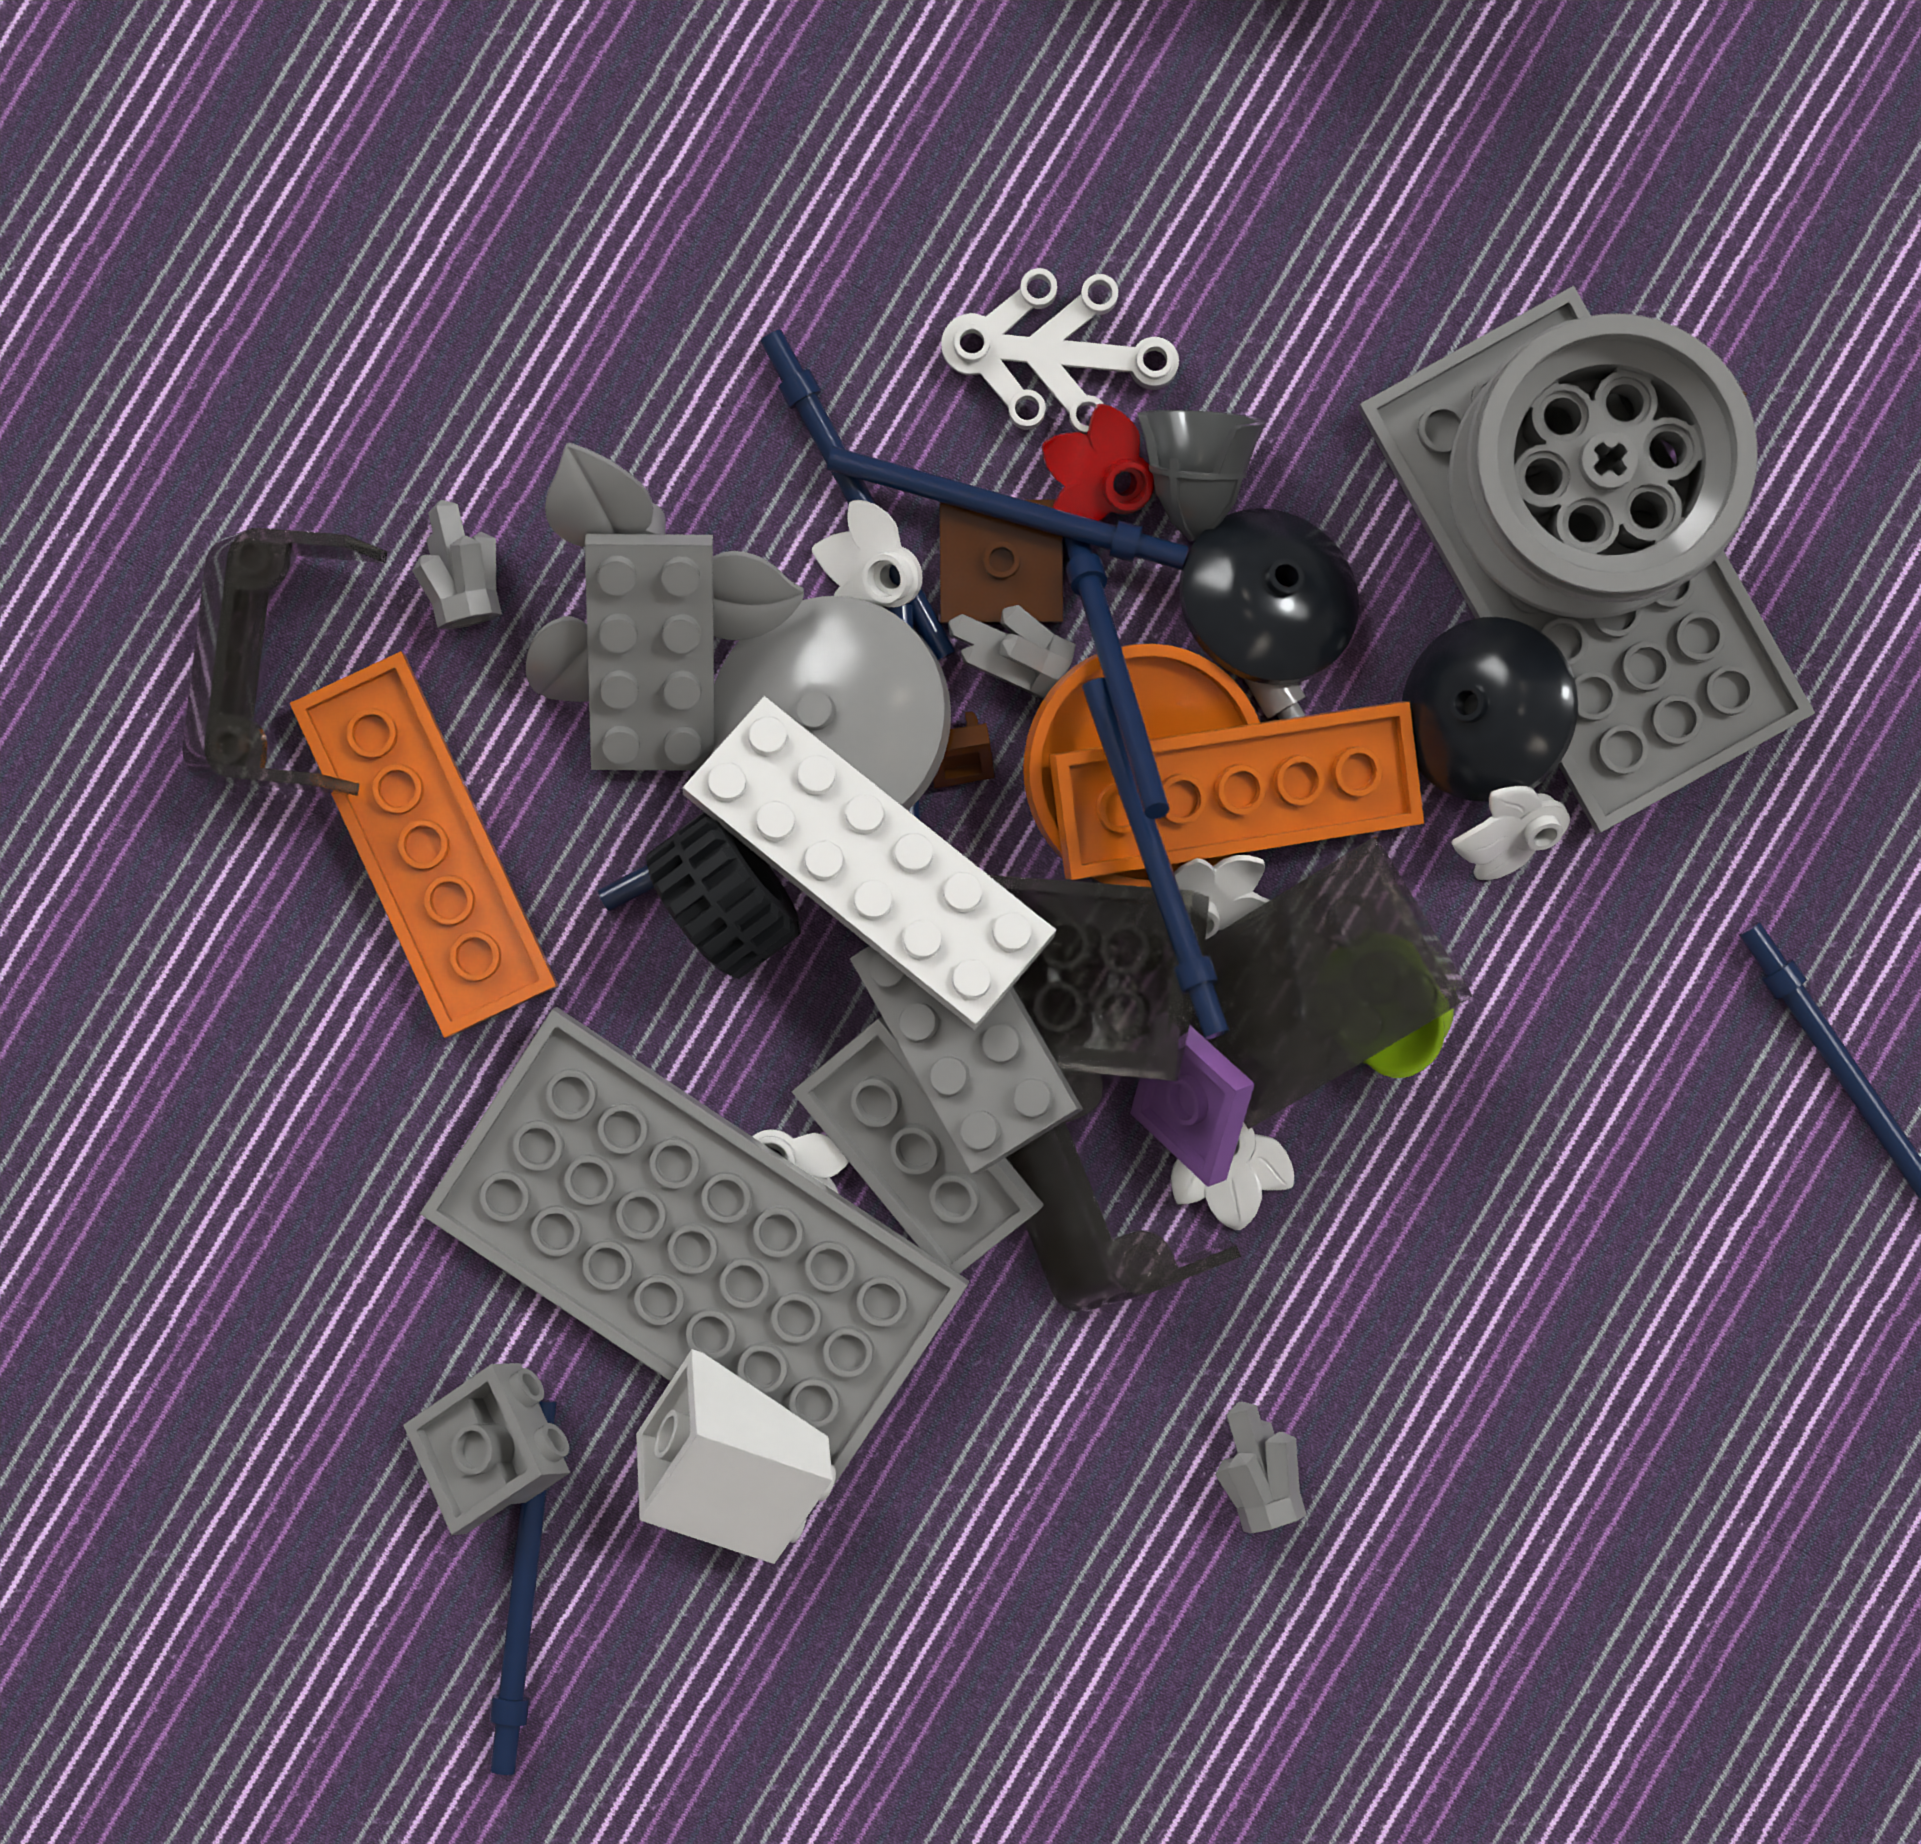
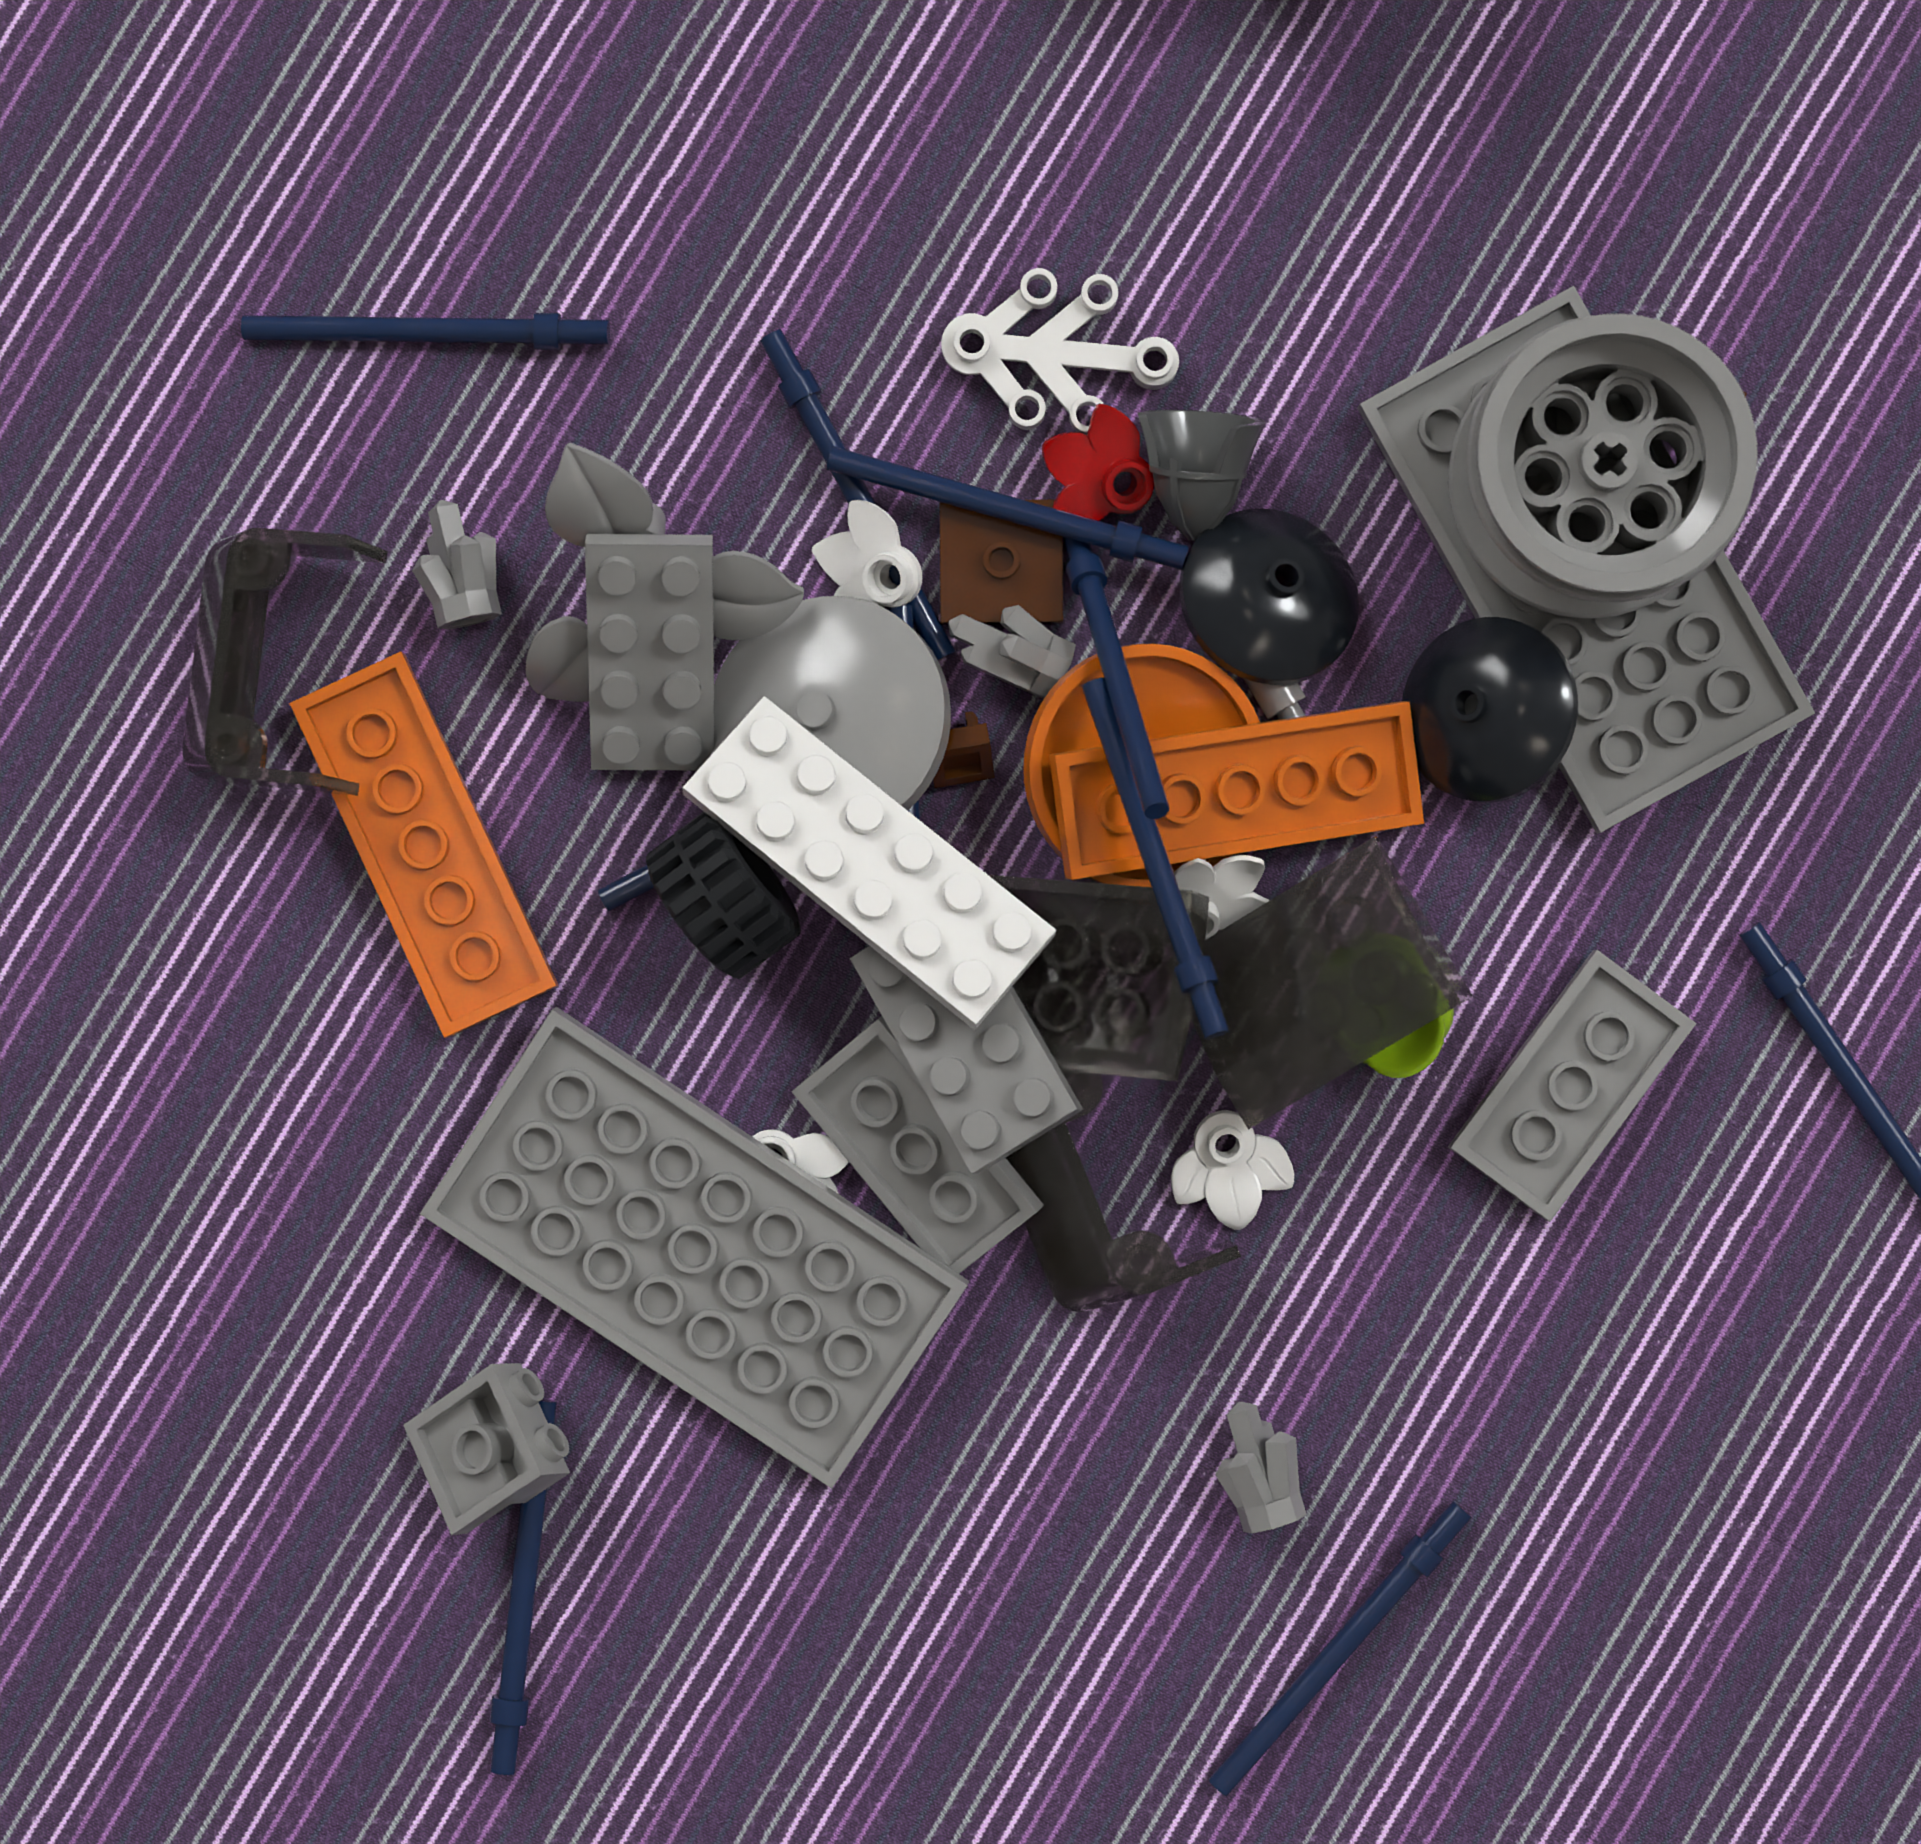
(545, 330): none -> dark blue bar
(729, 1463): white slope -> none
(1200, 1112): medium lavender plate -> none
(1419, 1557): none -> dark blue bar
(1513, 833): white plate -> none
(1571, 1085): none -> light grey plate

